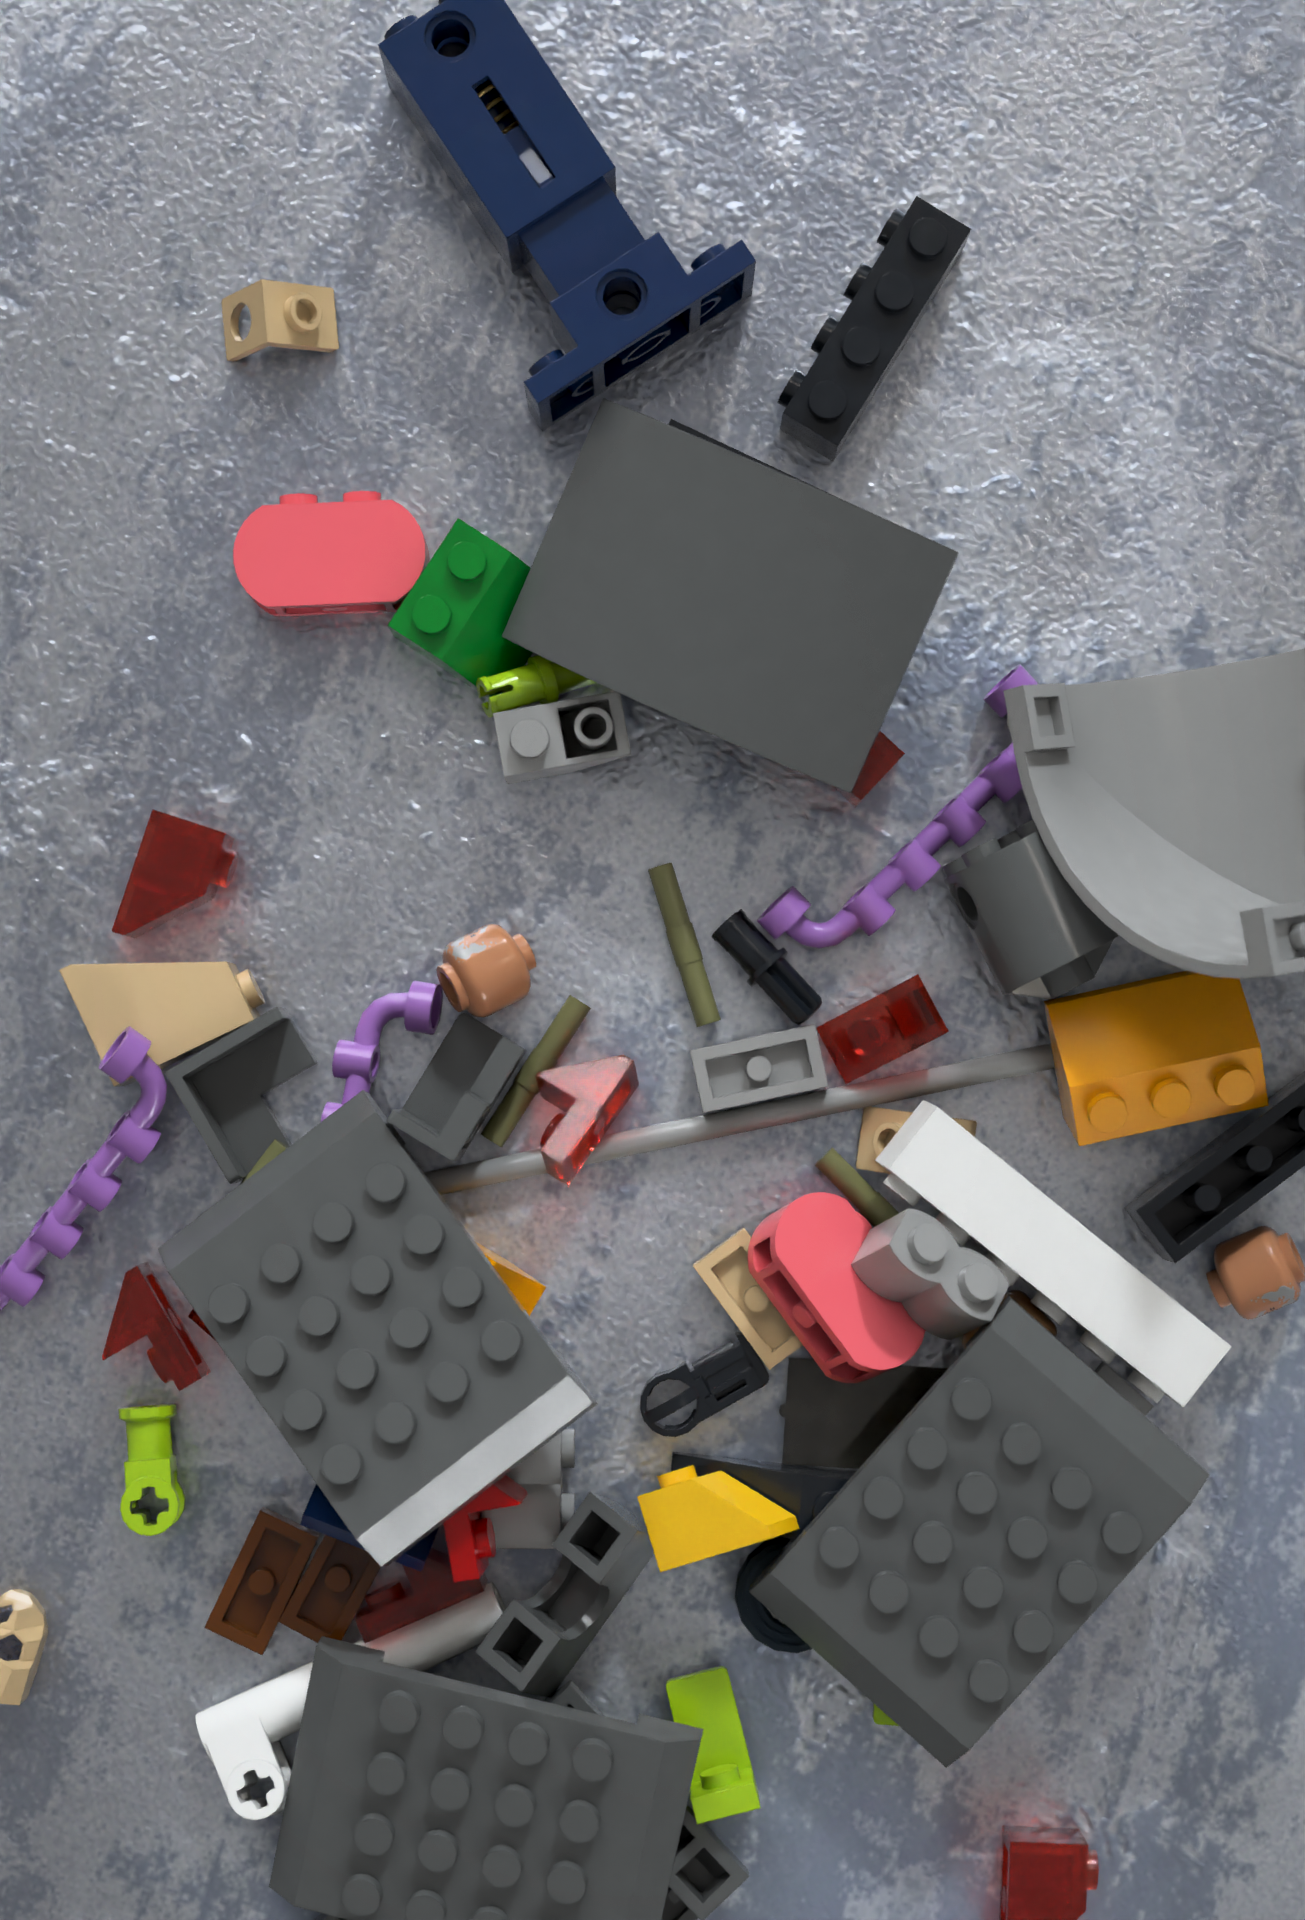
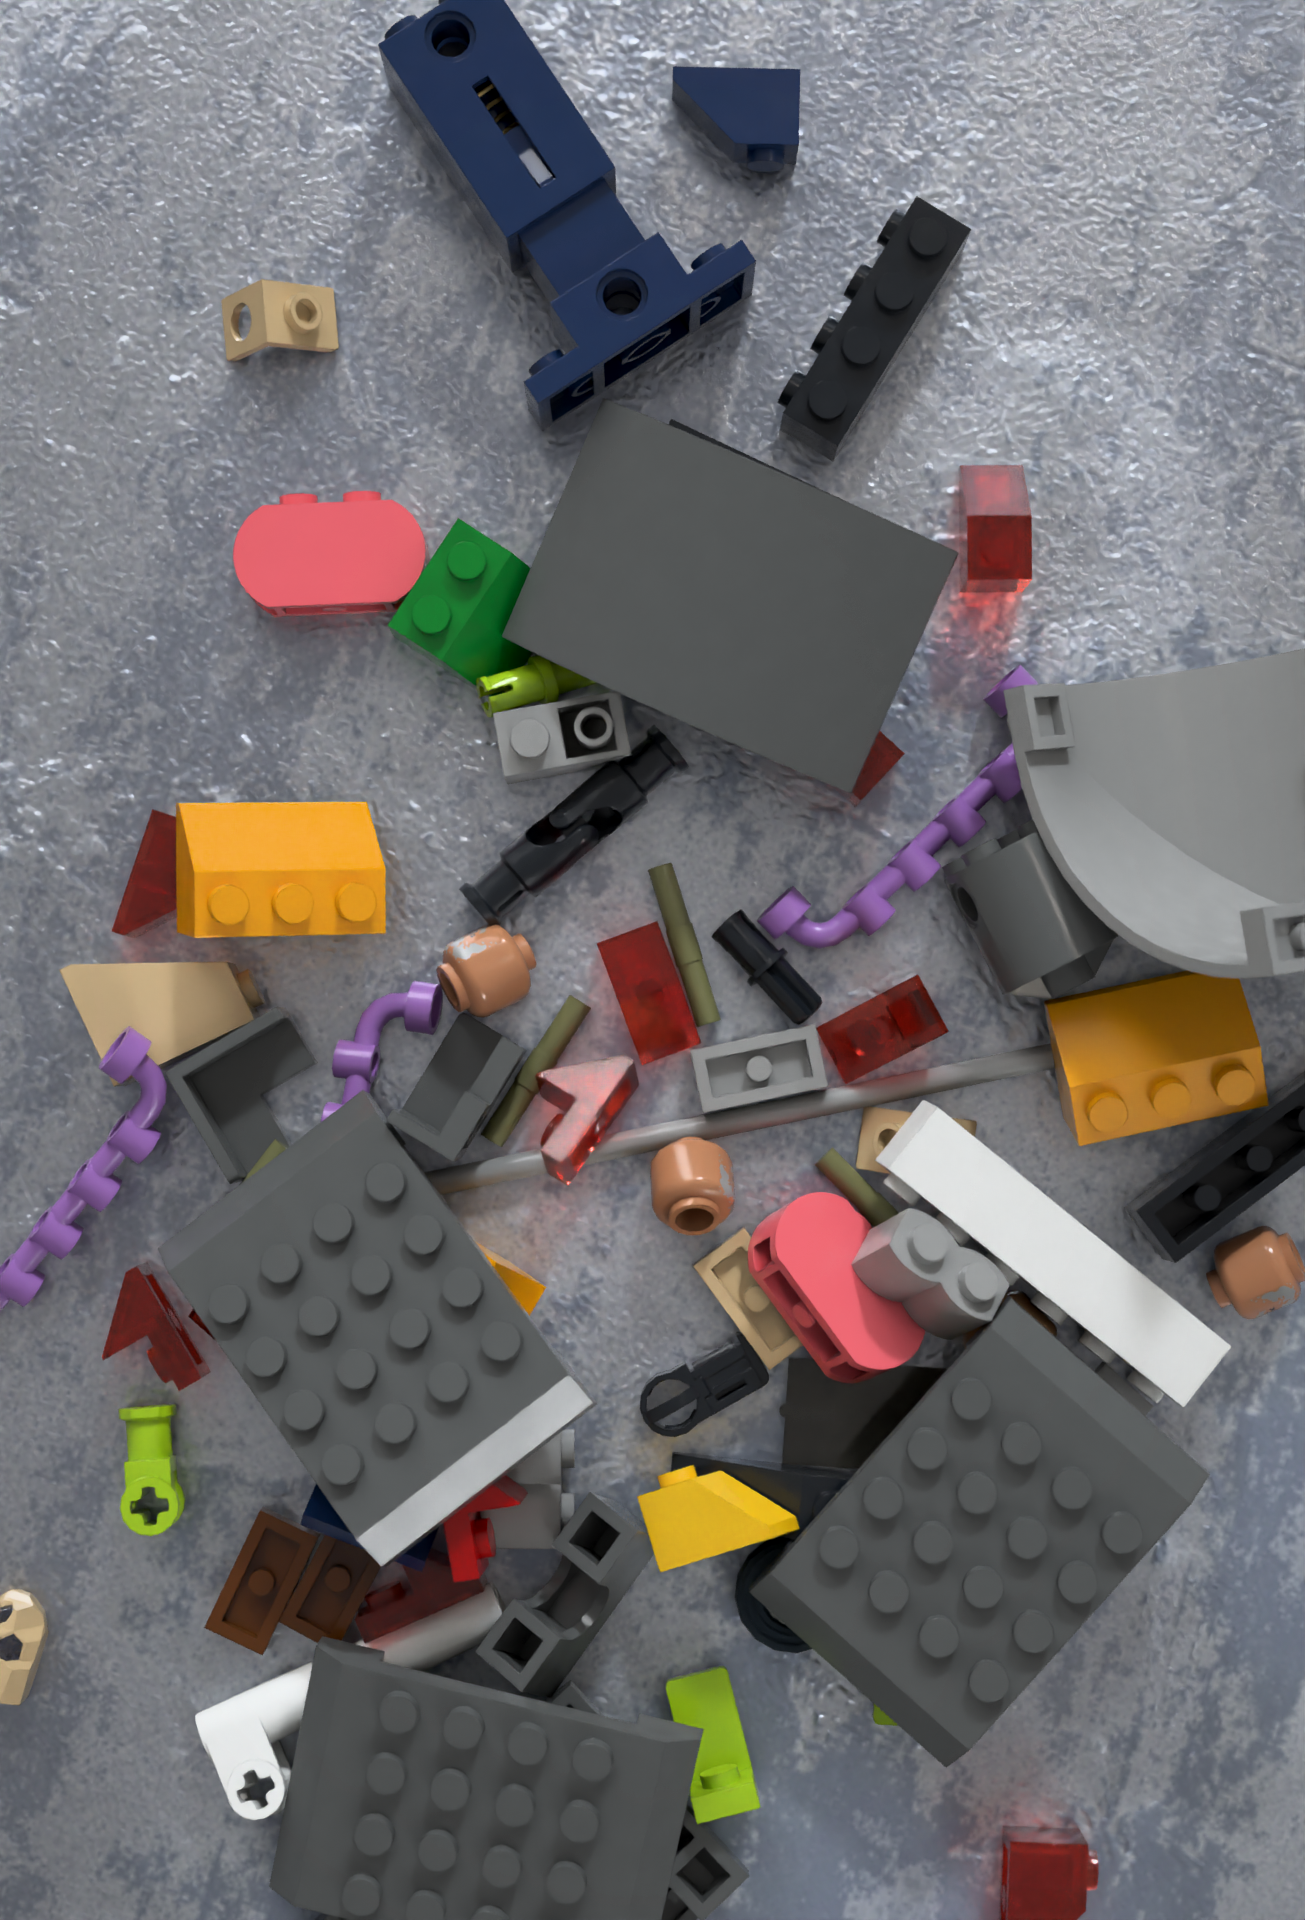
(278, 870): none -> light orange slope
(538, 860): none -> black piece
(649, 992): none -> clear red slope
(692, 1185): none -> nougat head
(744, 111): none -> dark blue slope
(994, 529): none -> clear red slope

